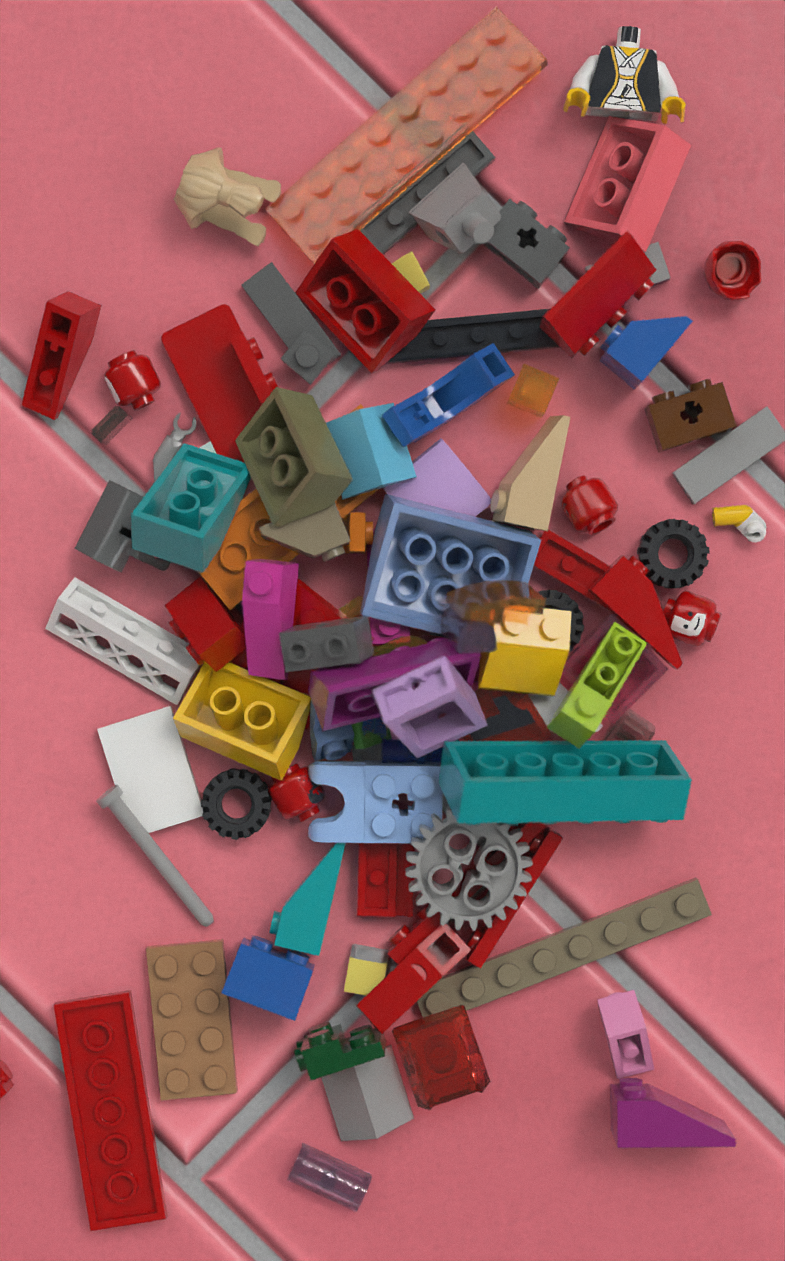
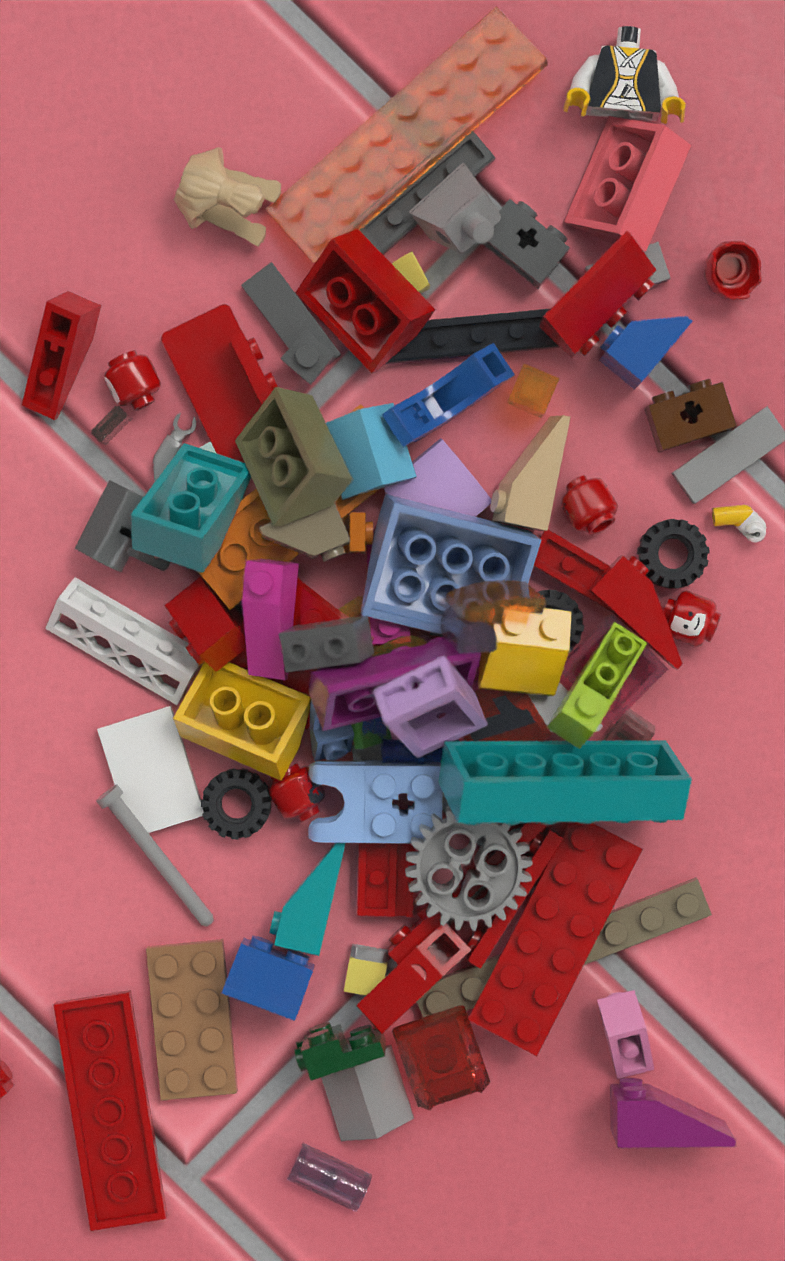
(555, 935): none -> red plate

